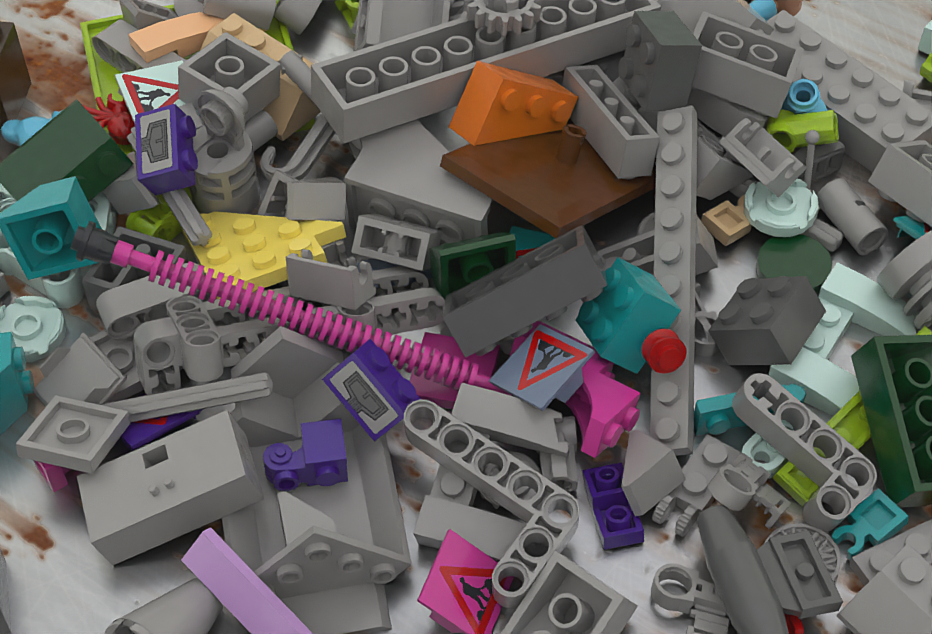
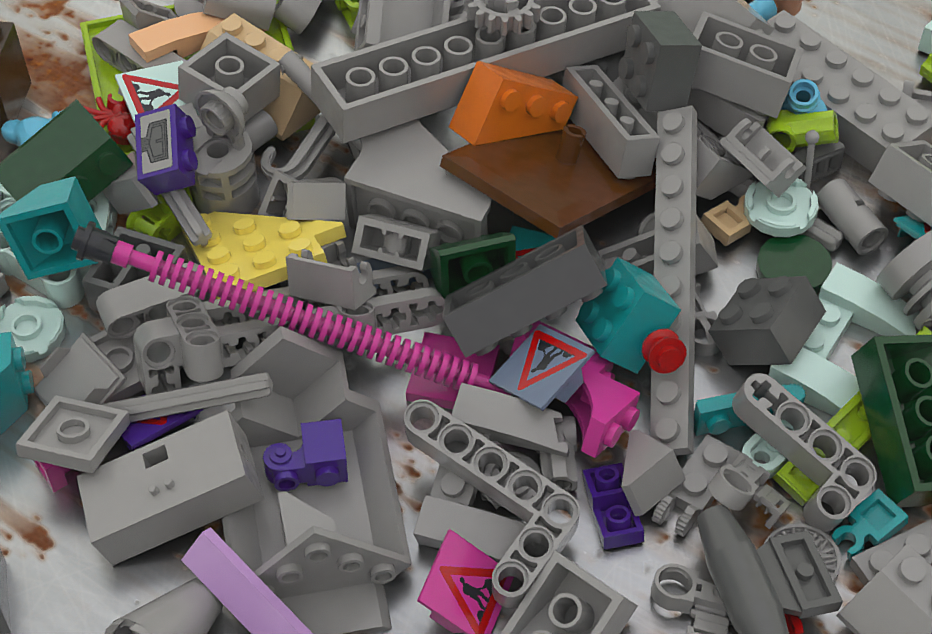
(371, 389): brick -> none

